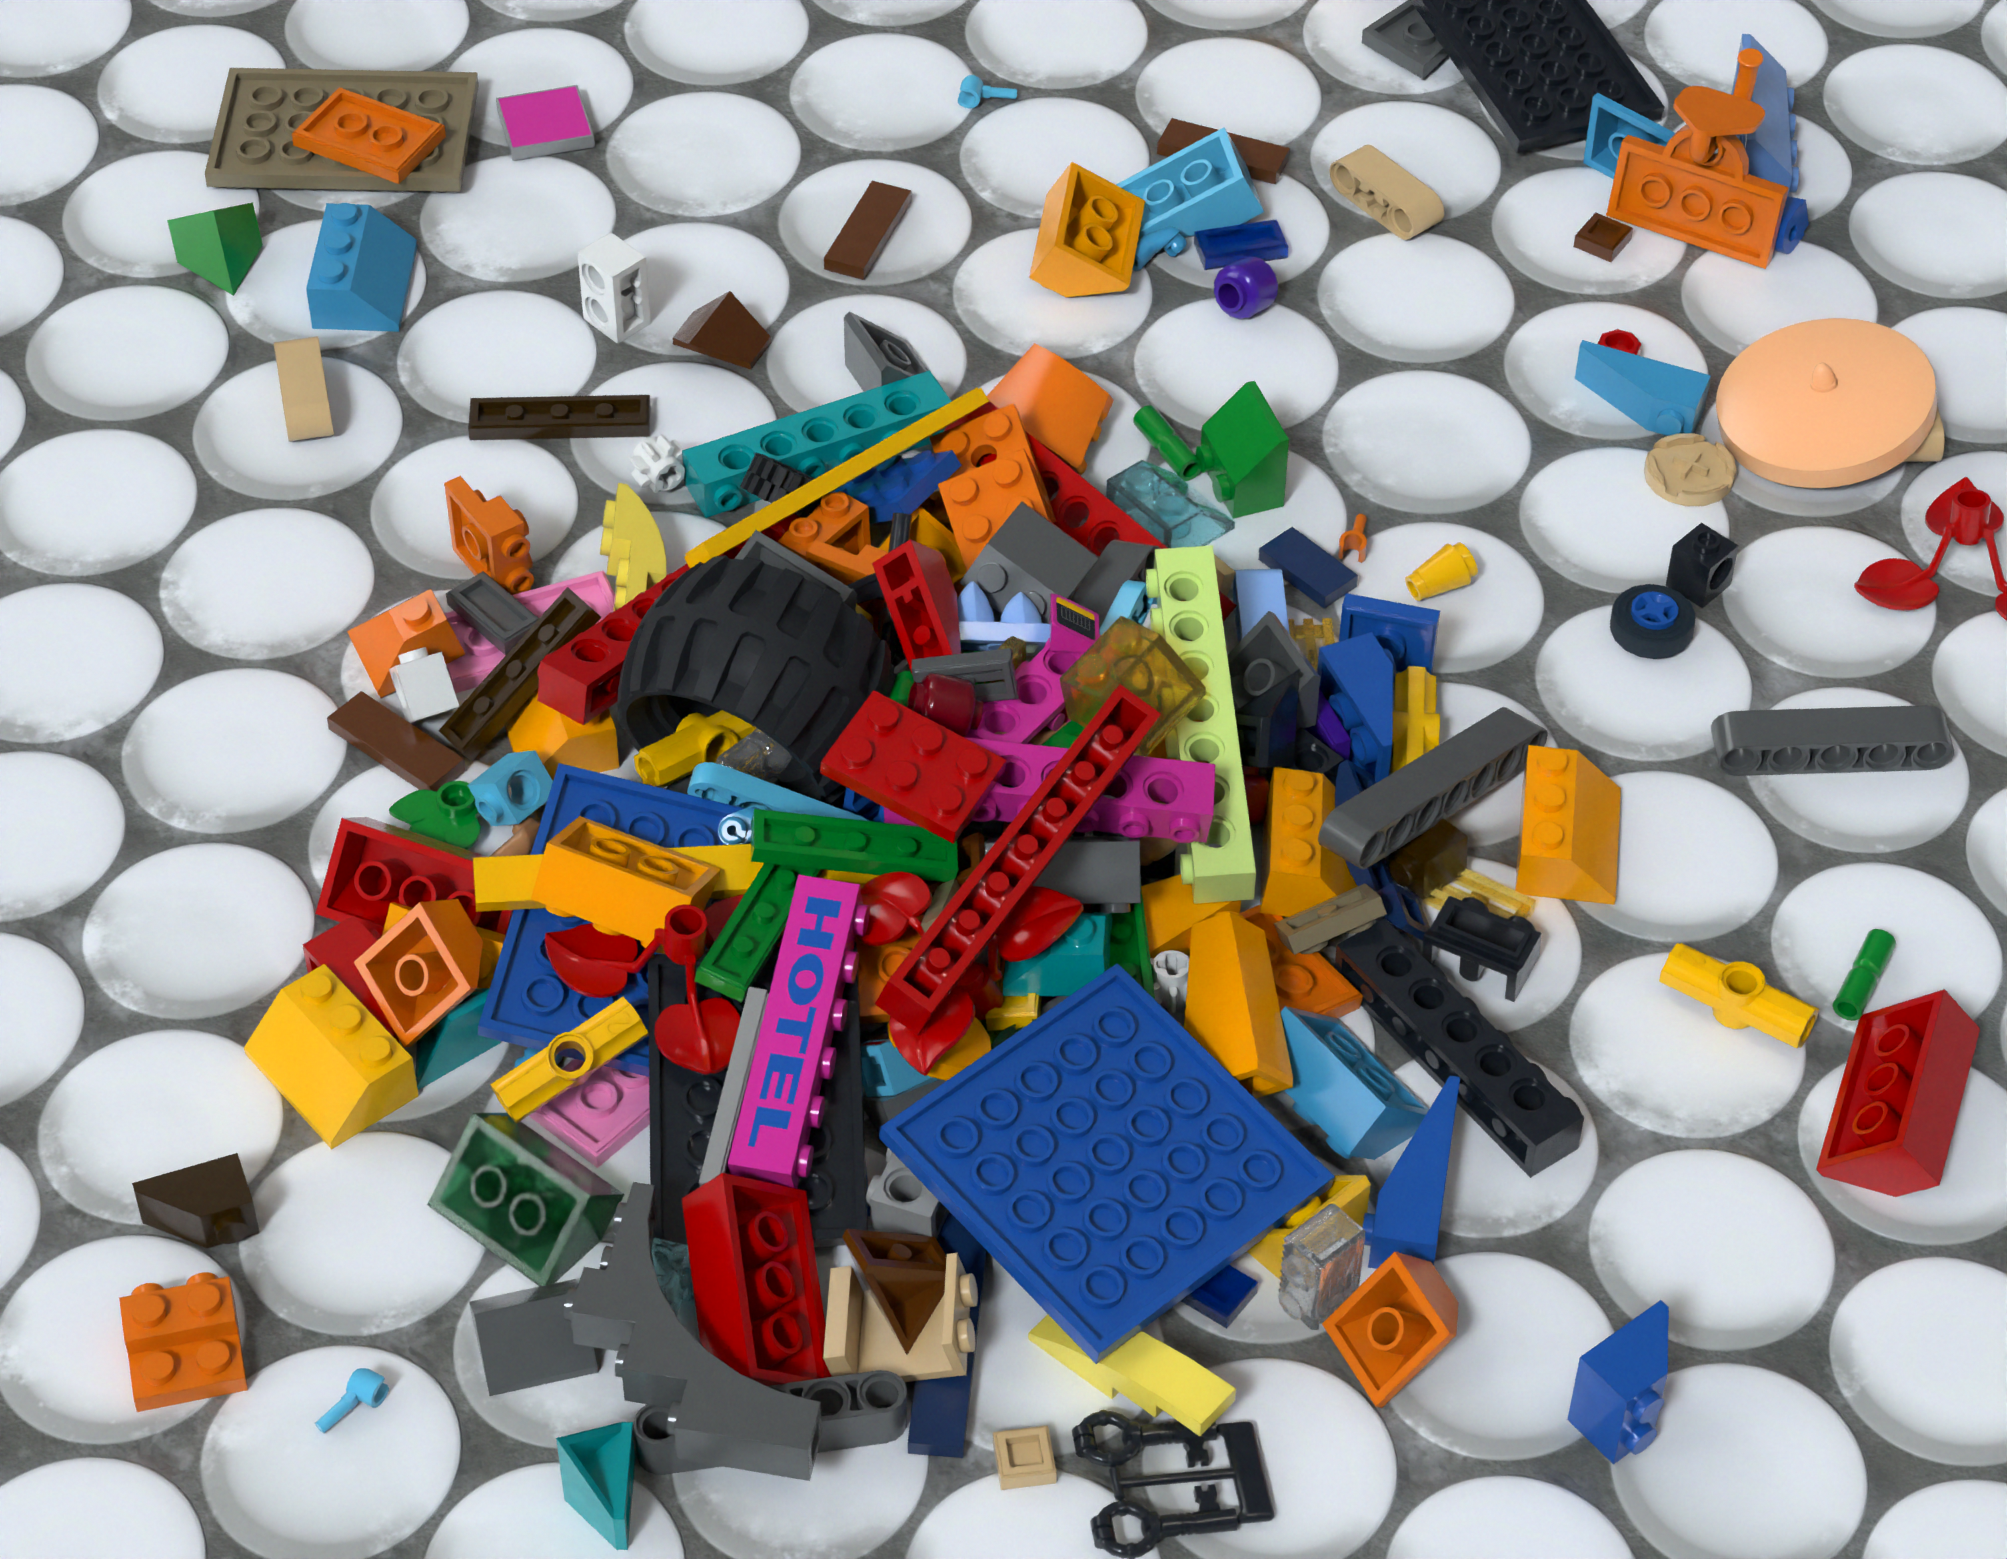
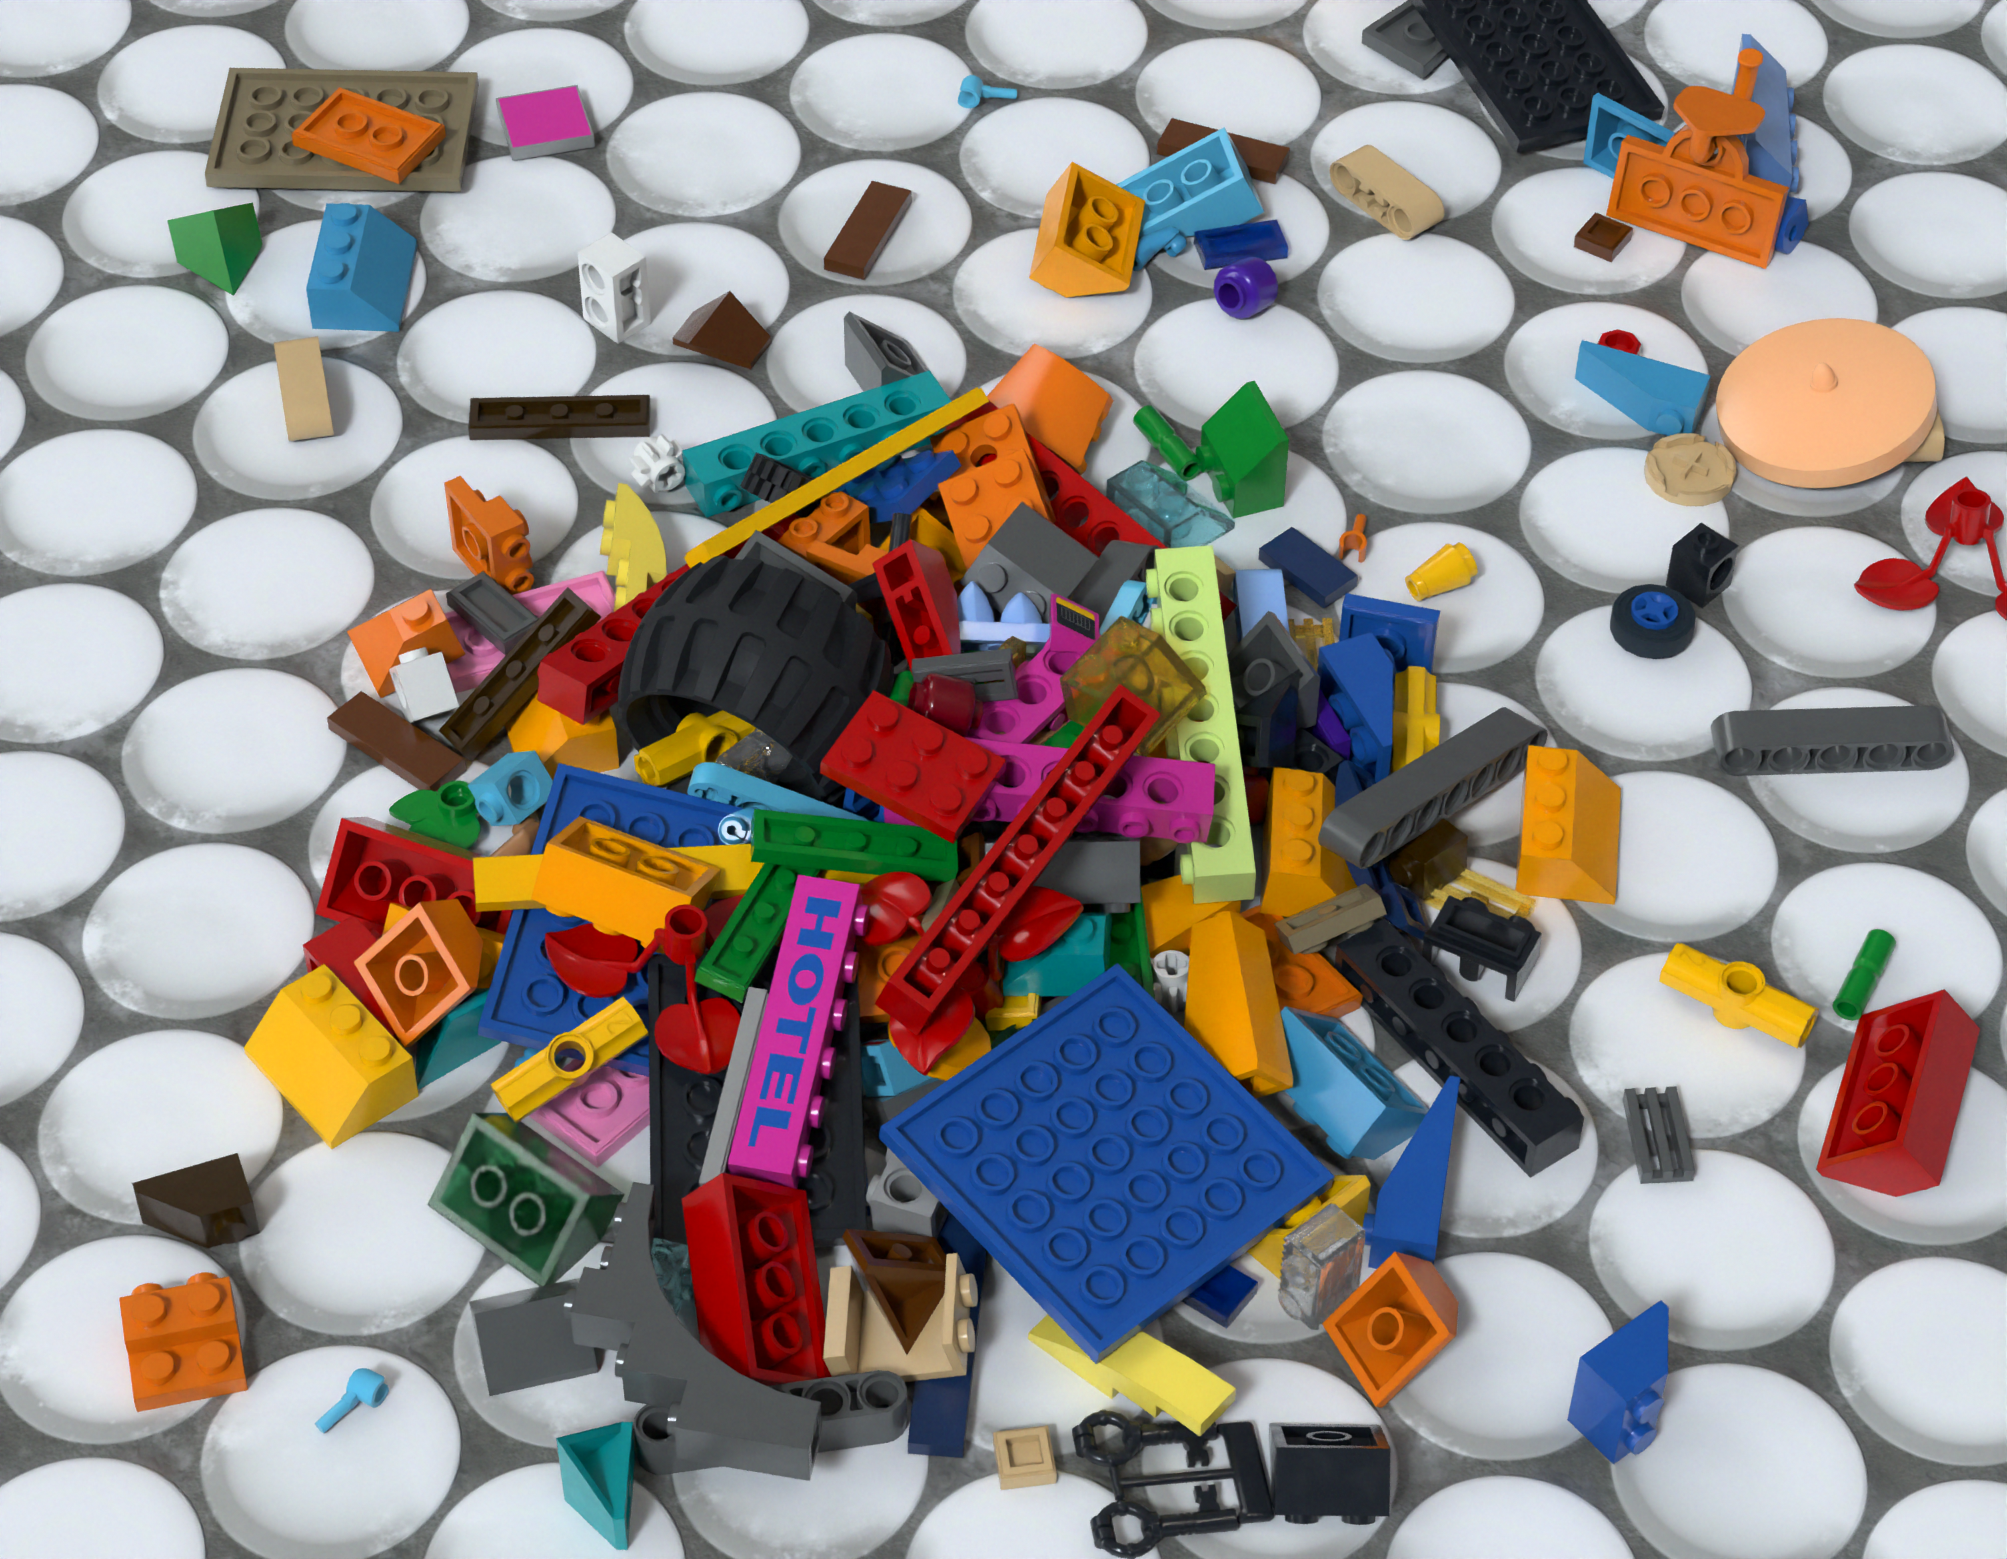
(1329, 1472): none -> black slope
(1653, 1102): none -> dark grey tile

